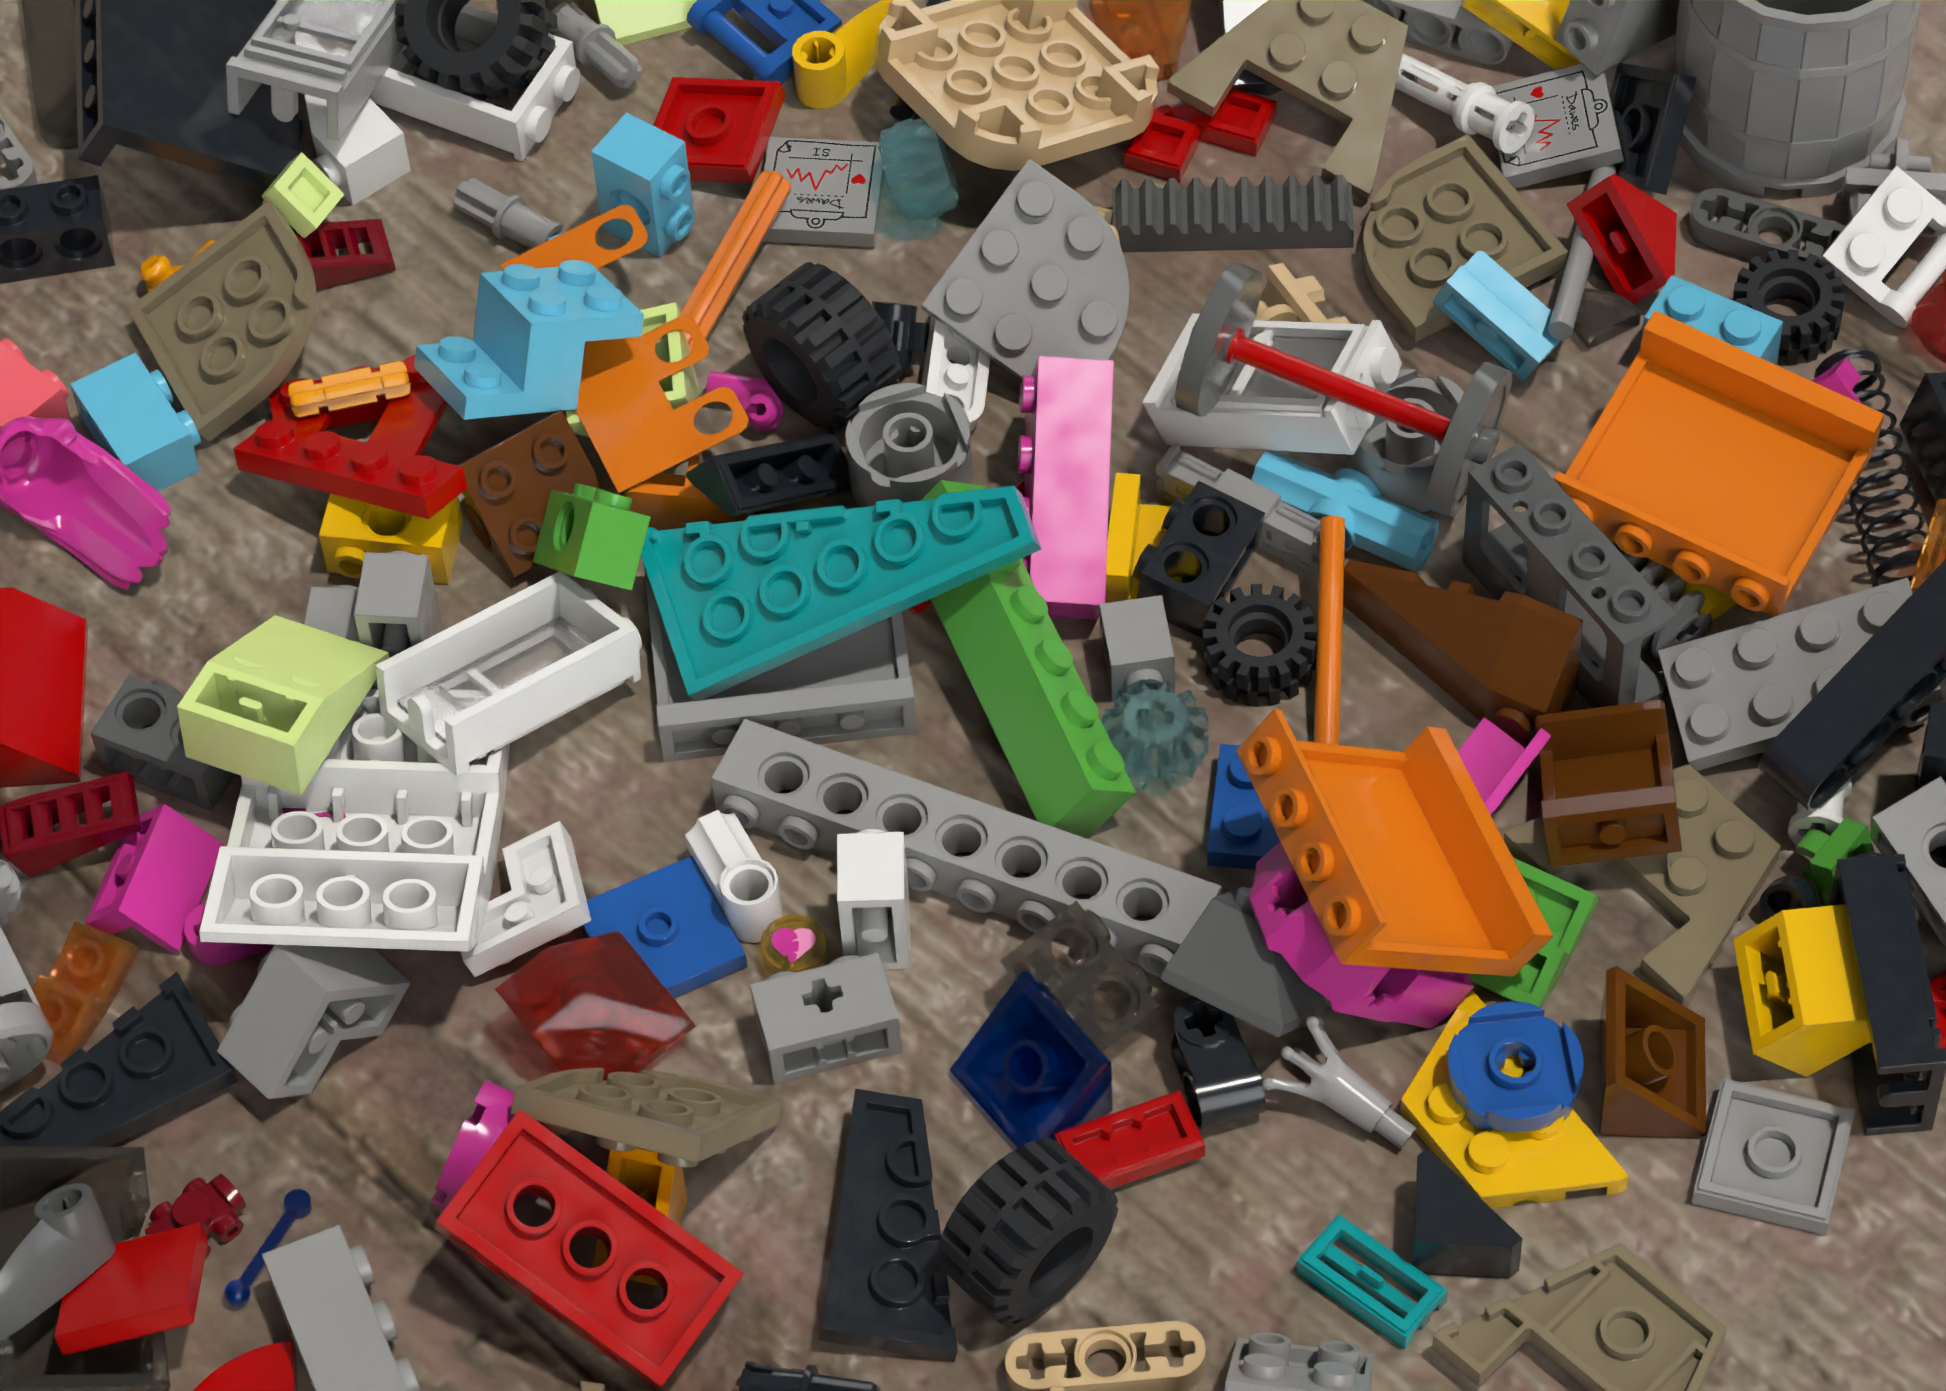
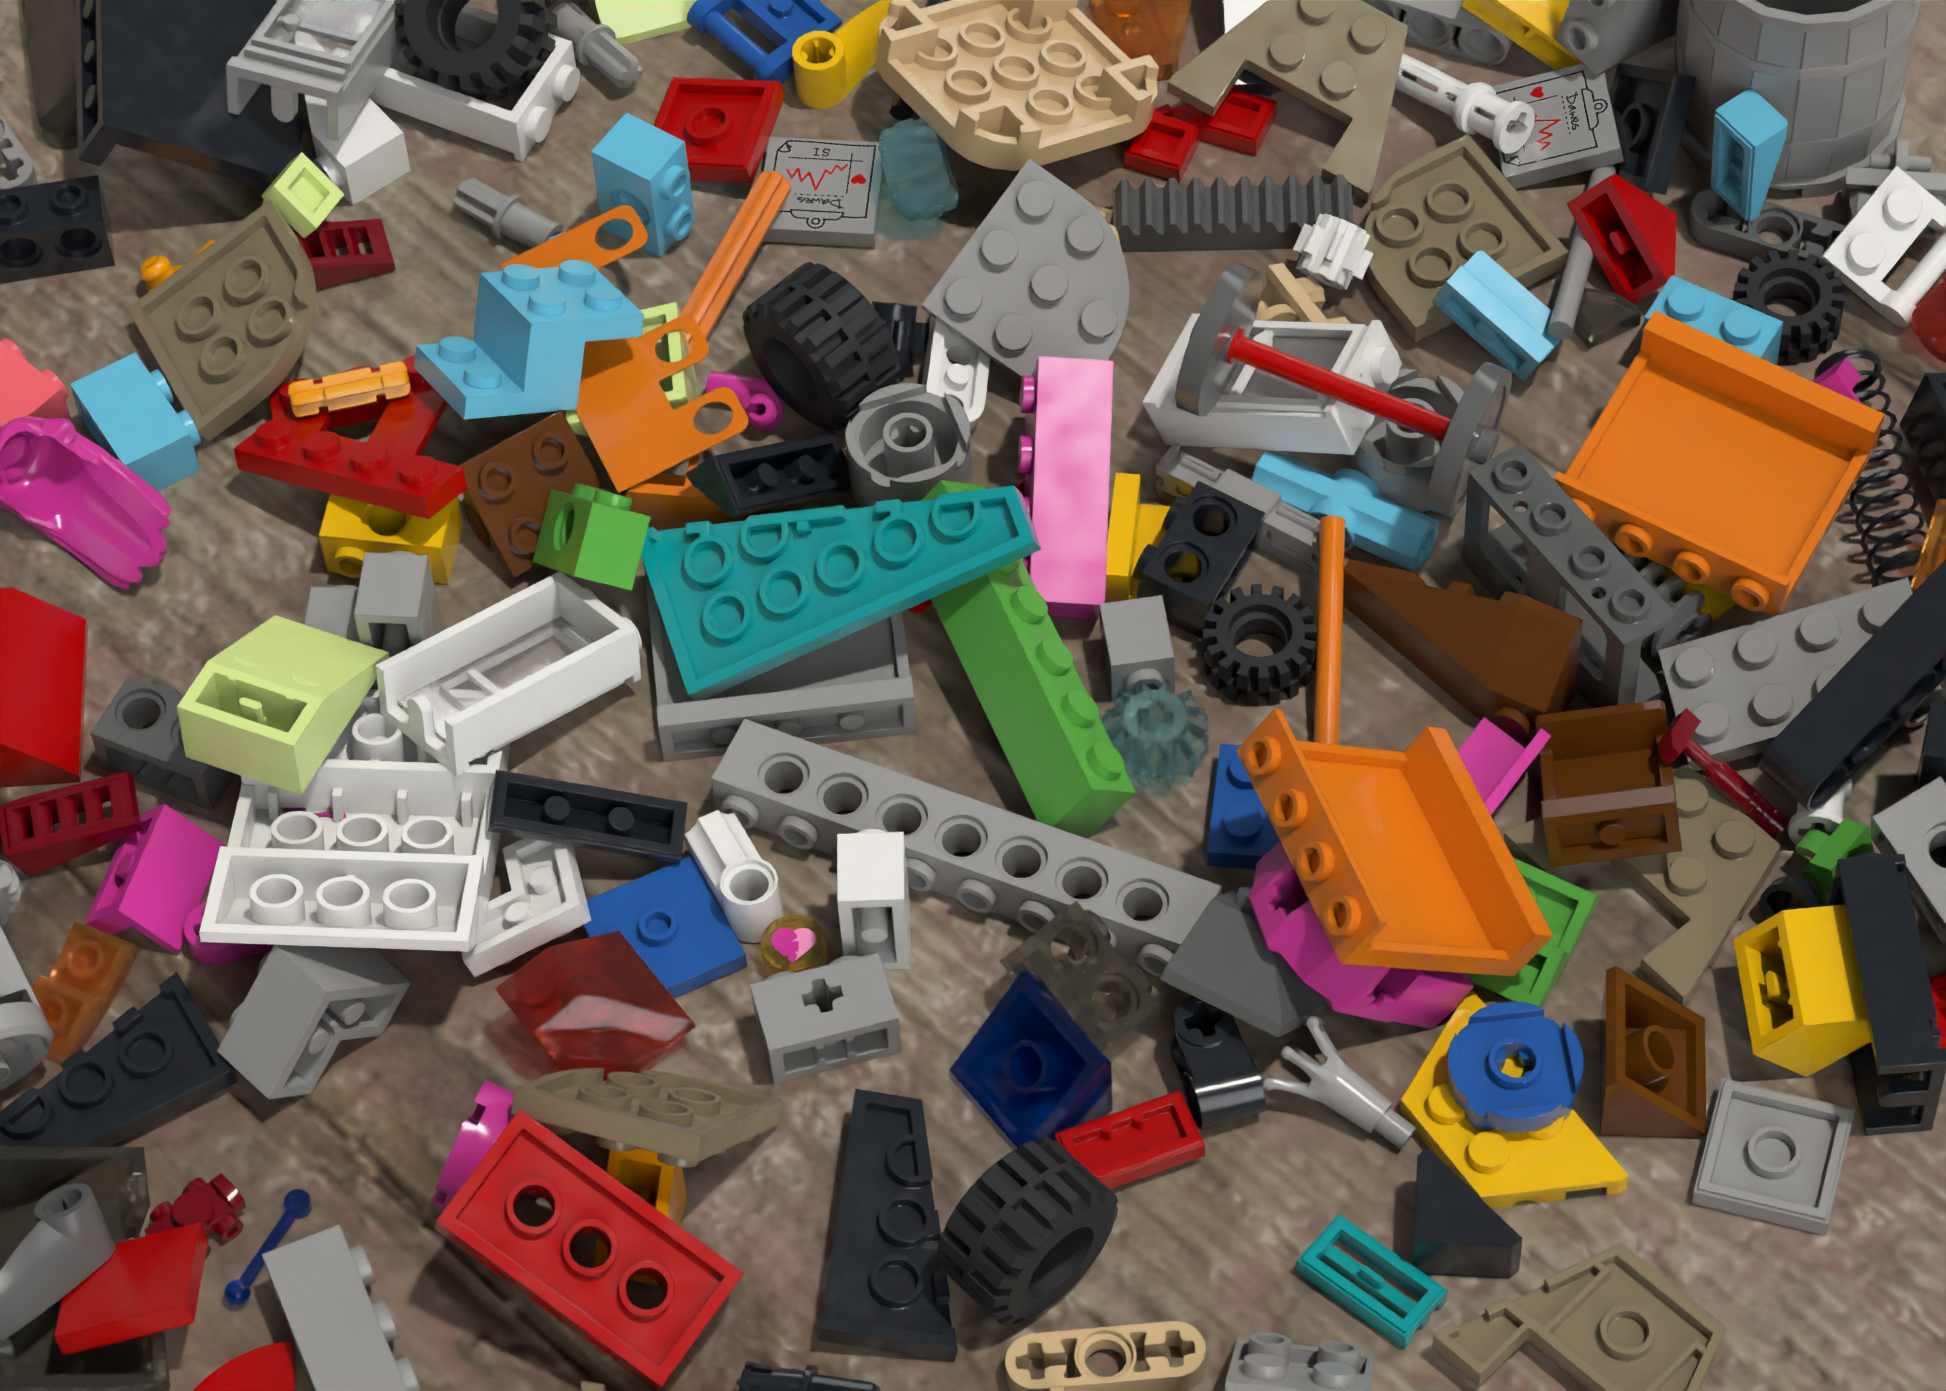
(586, 816): none -> black slope
(1333, 251): none -> white gear
(1720, 774): none -> dark red piece
(1746, 151): none -> medium azure slope

